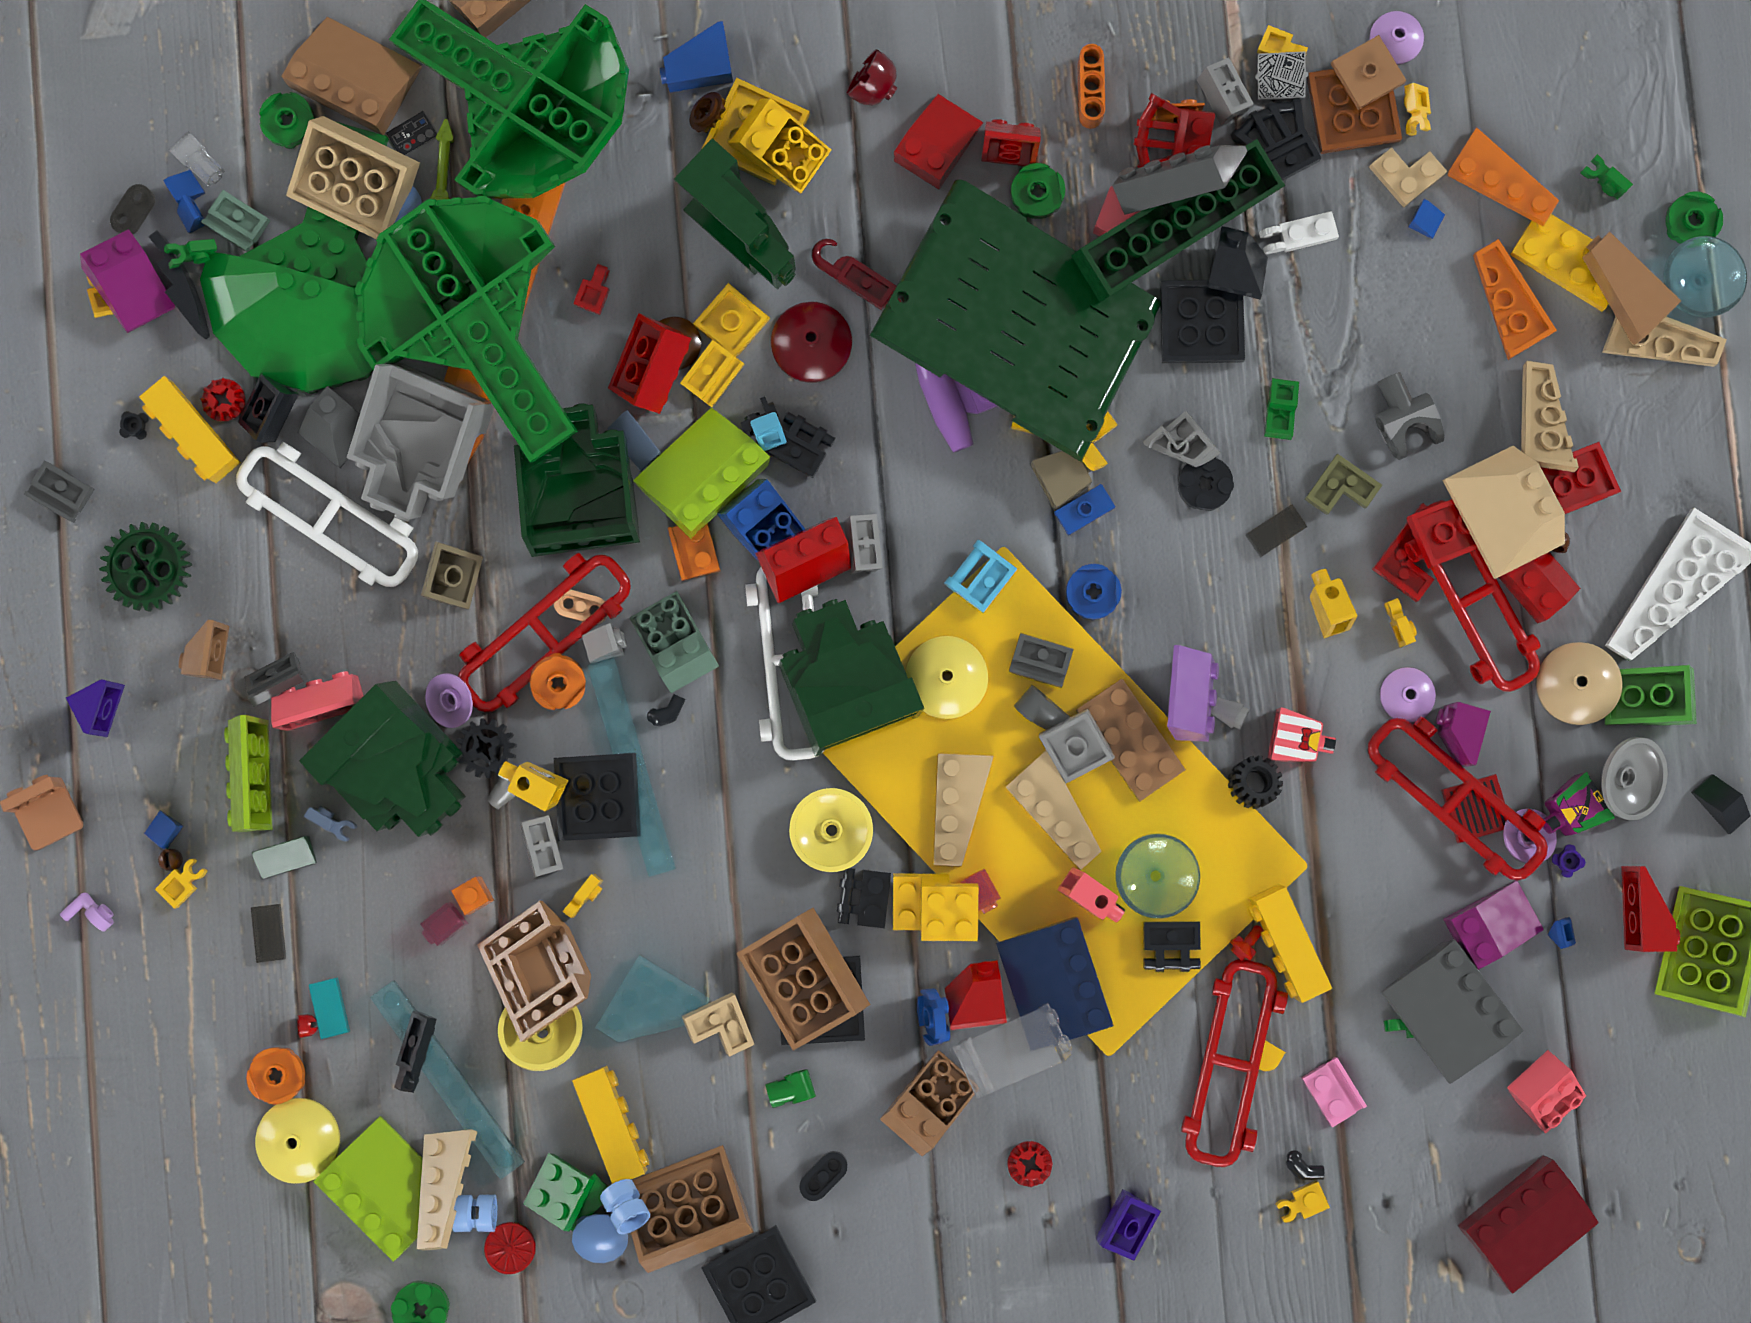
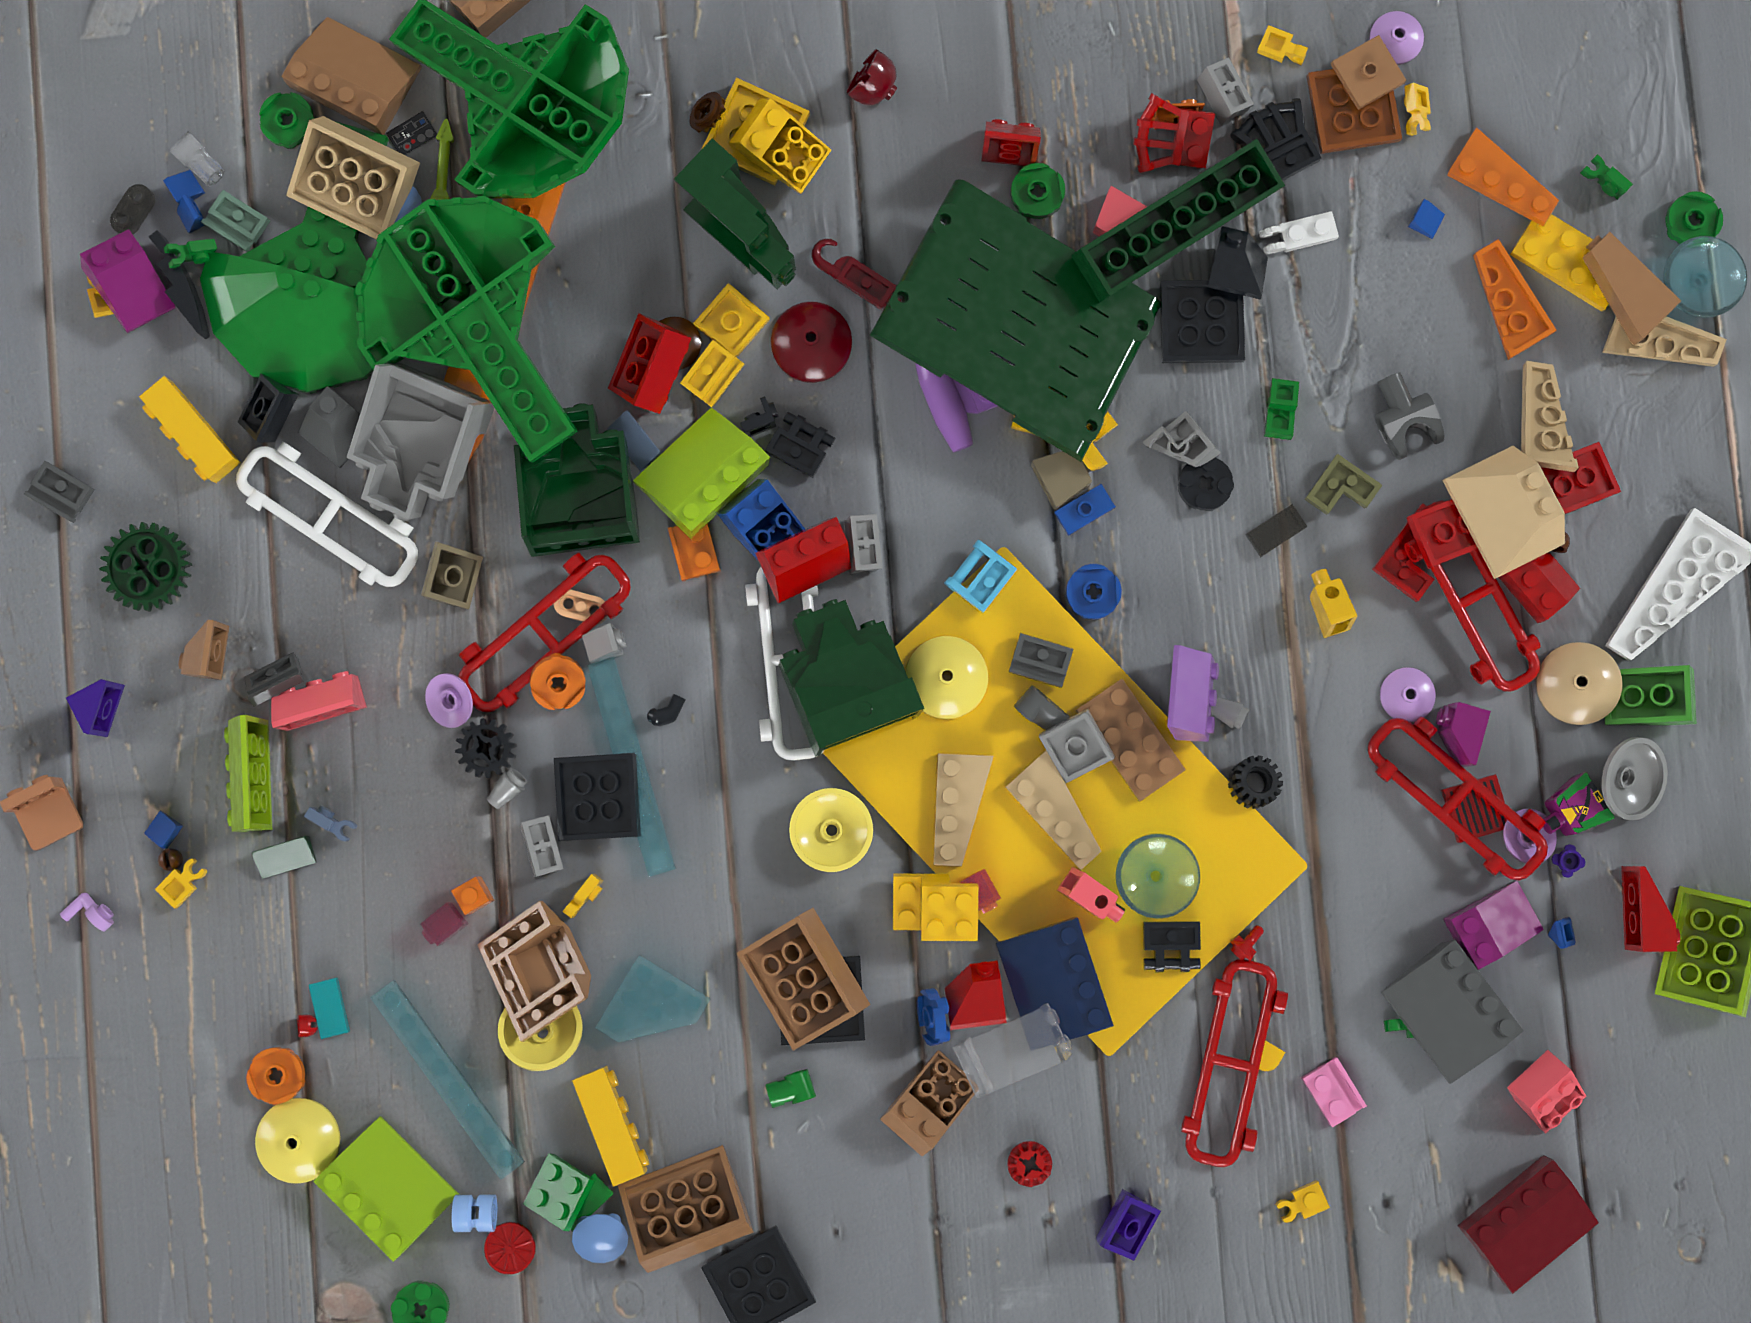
(126, 422): black plate -> none
(223, 412): red gear -> none
(268, 933): clear smoke tile -> none
(389, 762): dark green panel -> none
(414, 1050): black hinge -> none
(442, 1170): tan wing -> none
(544, 786): yellow torso -> none
(592, 293): red plate -> none
(627, 1209): light blue wheel -> none
(674, 642): sand green slope -> none
(698, 62): blue slope -> none
(720, 1017): tan plate -> none
(768, 431): medium azure slope -> none
(823, 1175): black plate -> none
(873, 898): black plate -> none
(937, 141): red slope -> none
(1095, 74): orange beam -> none
(1177, 178): dark grey slope -> none
(1281, 75): light grey piece -> none
(1290, 944): yellow brick -> none
(1297, 738): torso -> none
(1301, 1169): black arm -> none
(1402, 628): yellow plate -> none
(1407, 182): tan plate -> none
(1722, 802): black slope -> none

